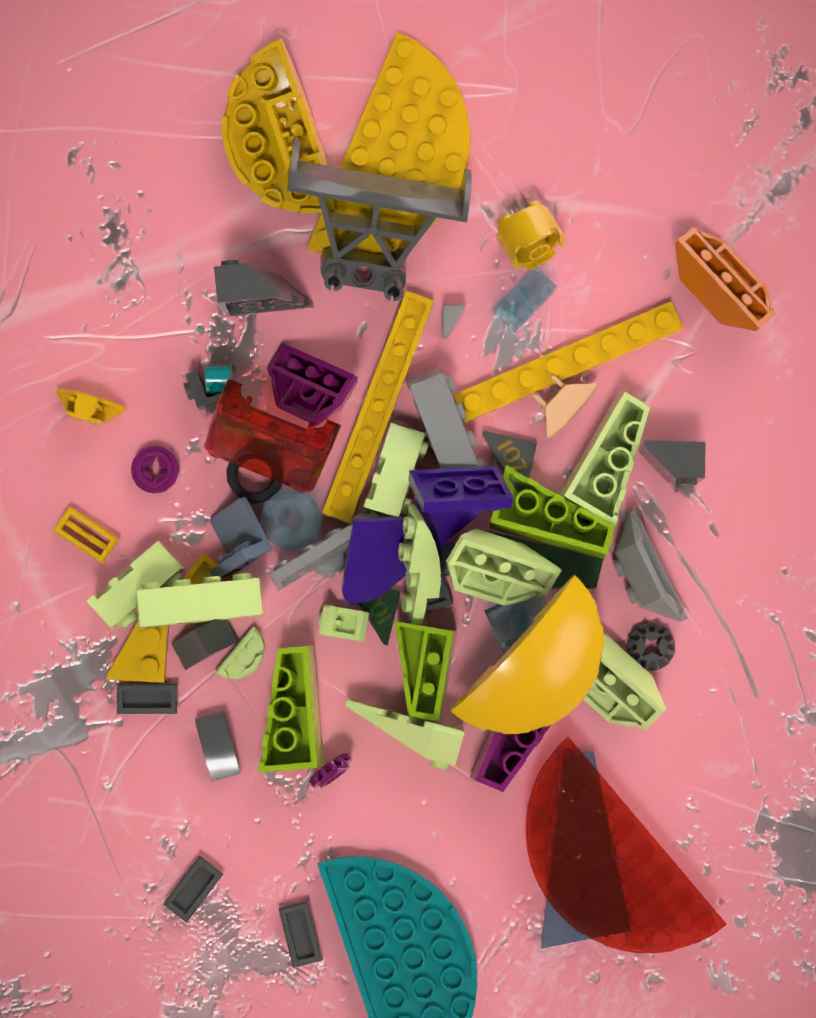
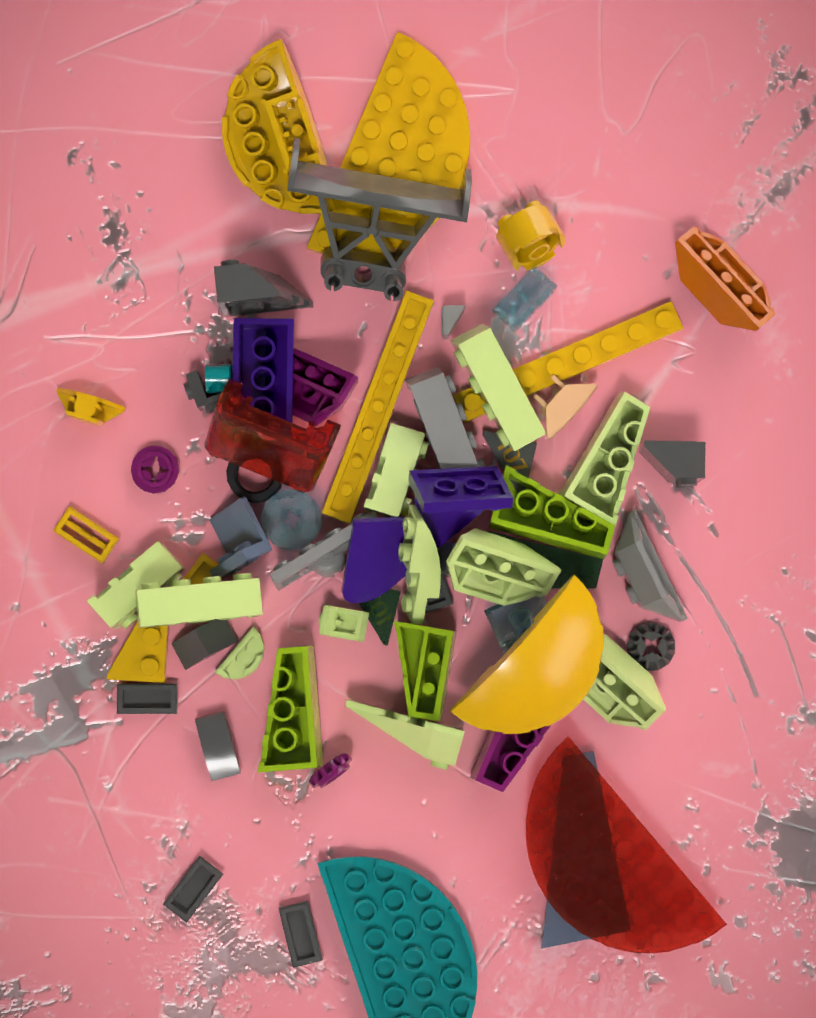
(265, 363): none -> dark purple slope
(498, 387): none -> yellowish green wedge

